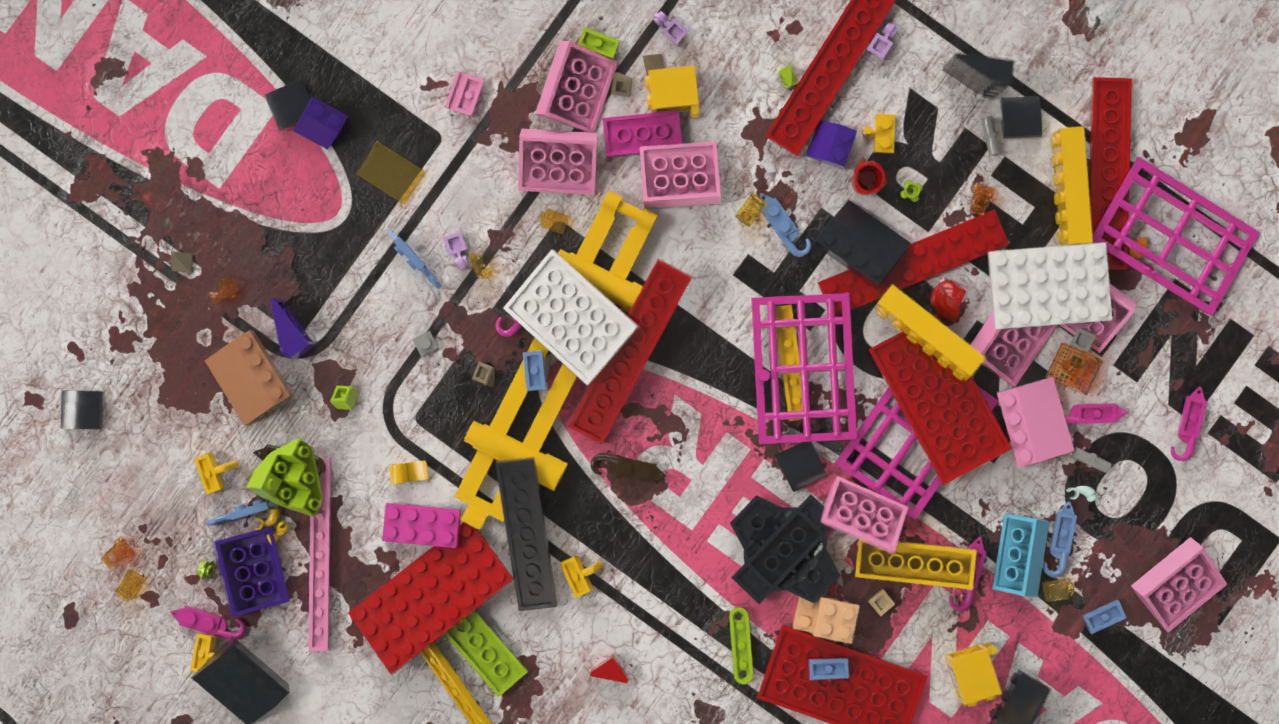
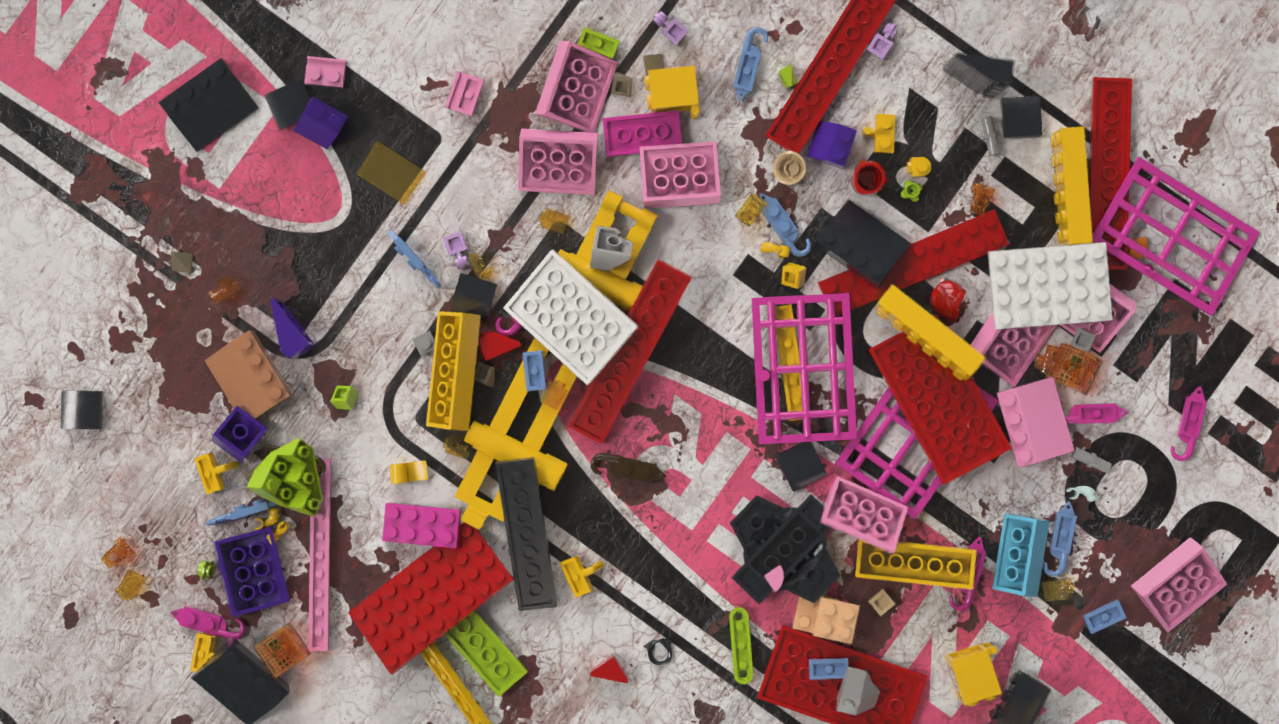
(209, 104): none -> black slope
(238, 434): none -> dark purple slope
(282, 650): none -> clear orange slope
(325, 72): none -> bright pink plate
(453, 370): none -> yellow brick
(458, 450): none -> clear yellow bracket
(473, 296): none -> black slope
(495, 344): none -> red slope
(554, 394): none -> clear yellow bracket
(609, 249): none -> light grey slope
(650, 647): none -> black piece
(748, 64): none -> medium blue plate
(768, 247): none -> yellow arm
(775, 577): none -> bright pink tile
(789, 167): none -> tan helmet
(793, 275): none -> yellow slope
(856, 692): none -> light grey slope
(918, 167): none -> yellow plate
(1046, 363): none -> clear orange plate

